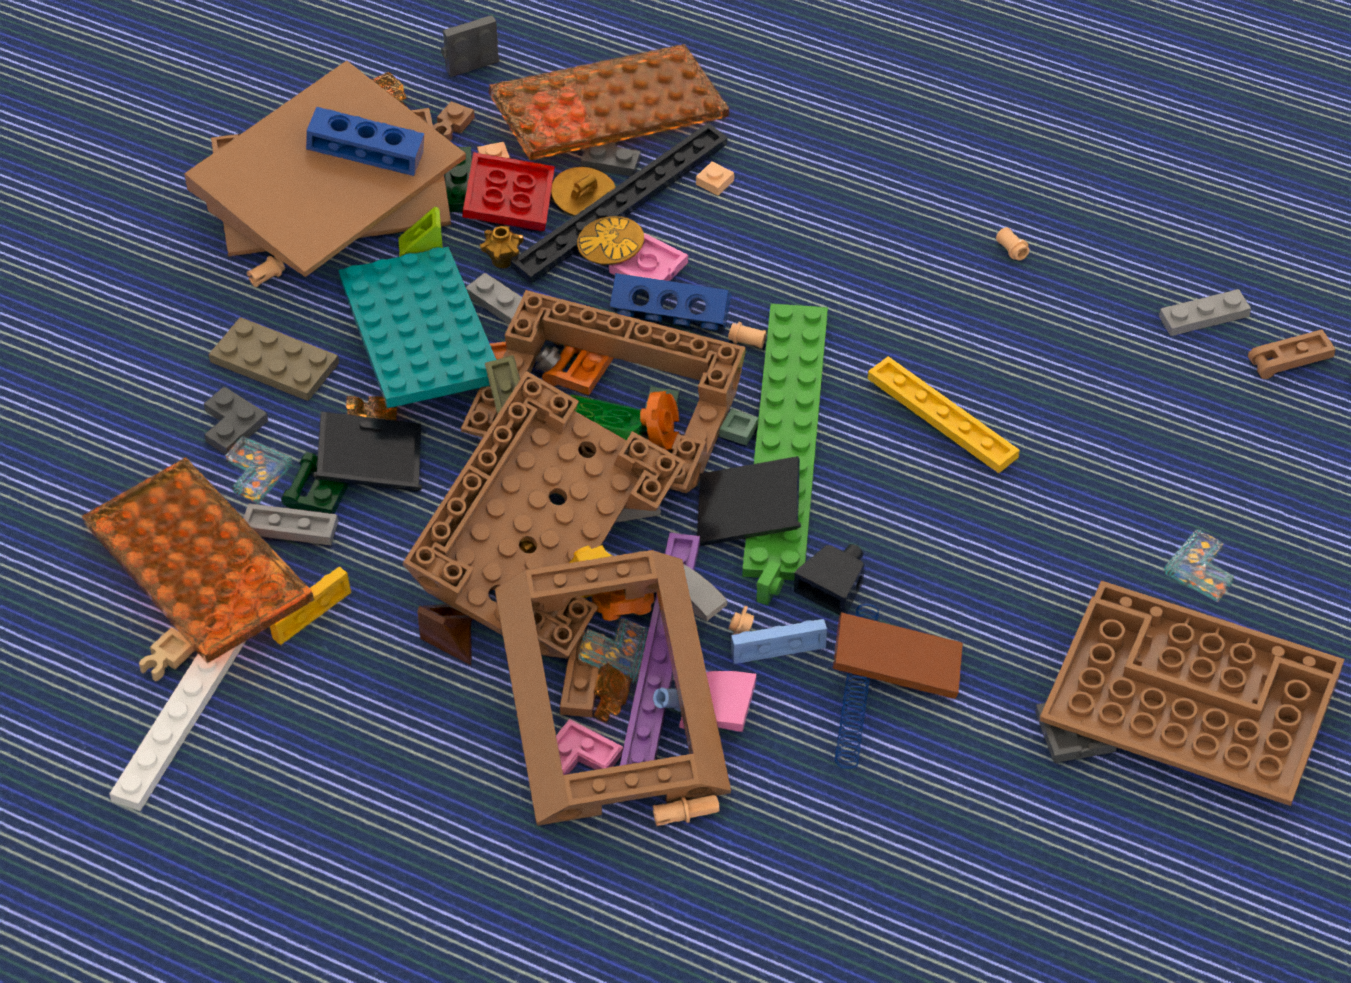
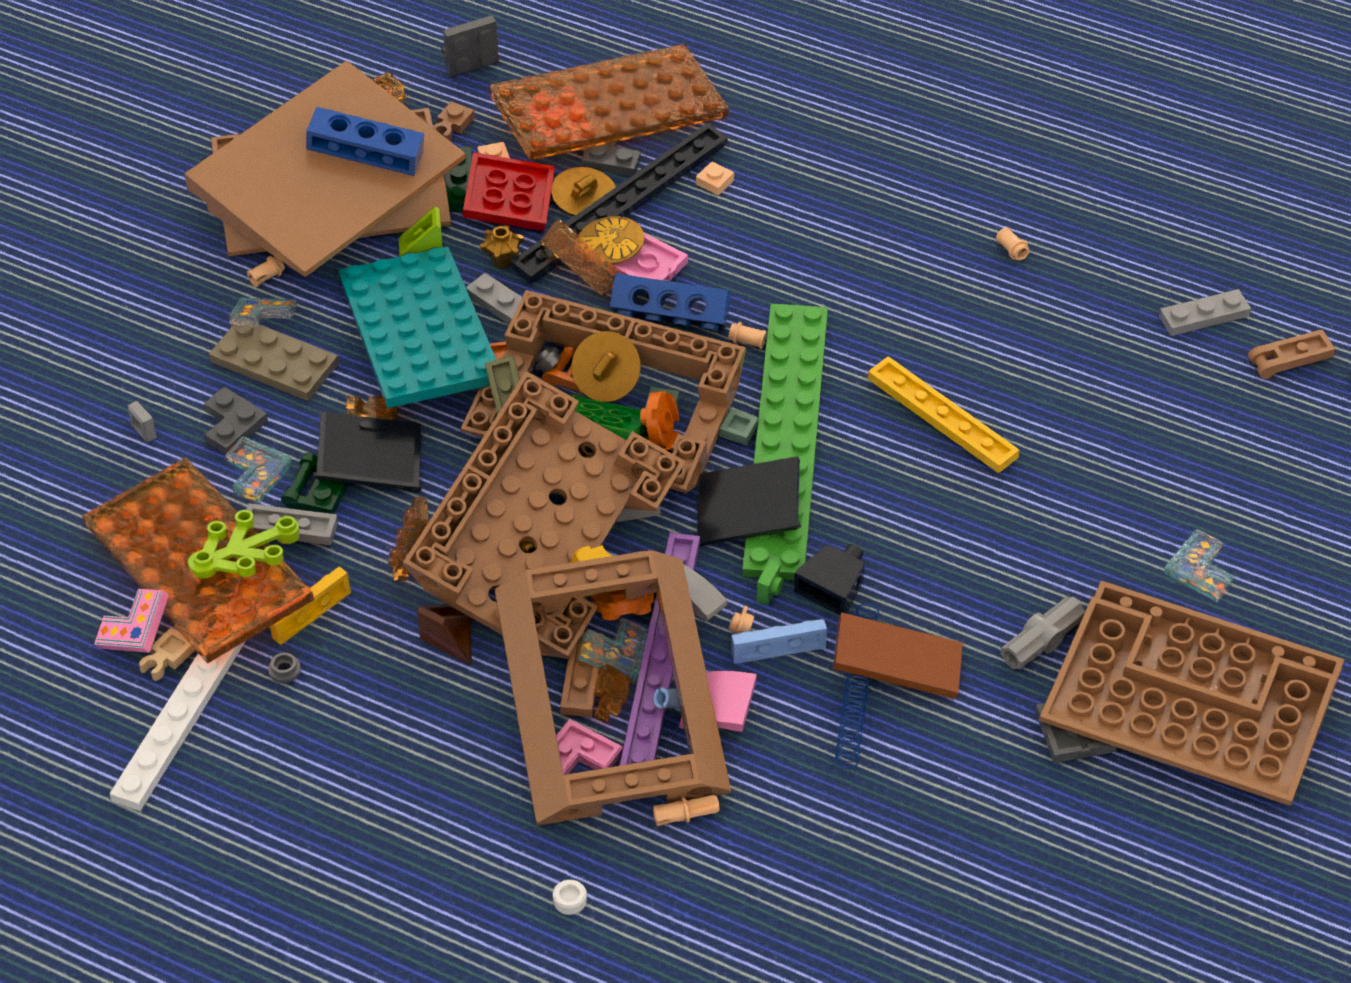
(139, 629): none -> bright pink tile
(141, 421): none -> light grey tile
(209, 561): none -> lime plant
(252, 310): none -> clear tile
(284, 661): none -> flat silver plate
(414, 523): none -> clear orange plate
(569, 897): none -> white tile
(580, 257): none -> clear orange plate
(606, 366): none -> pearl gold shield
(1043, 633): none -> light grey piece

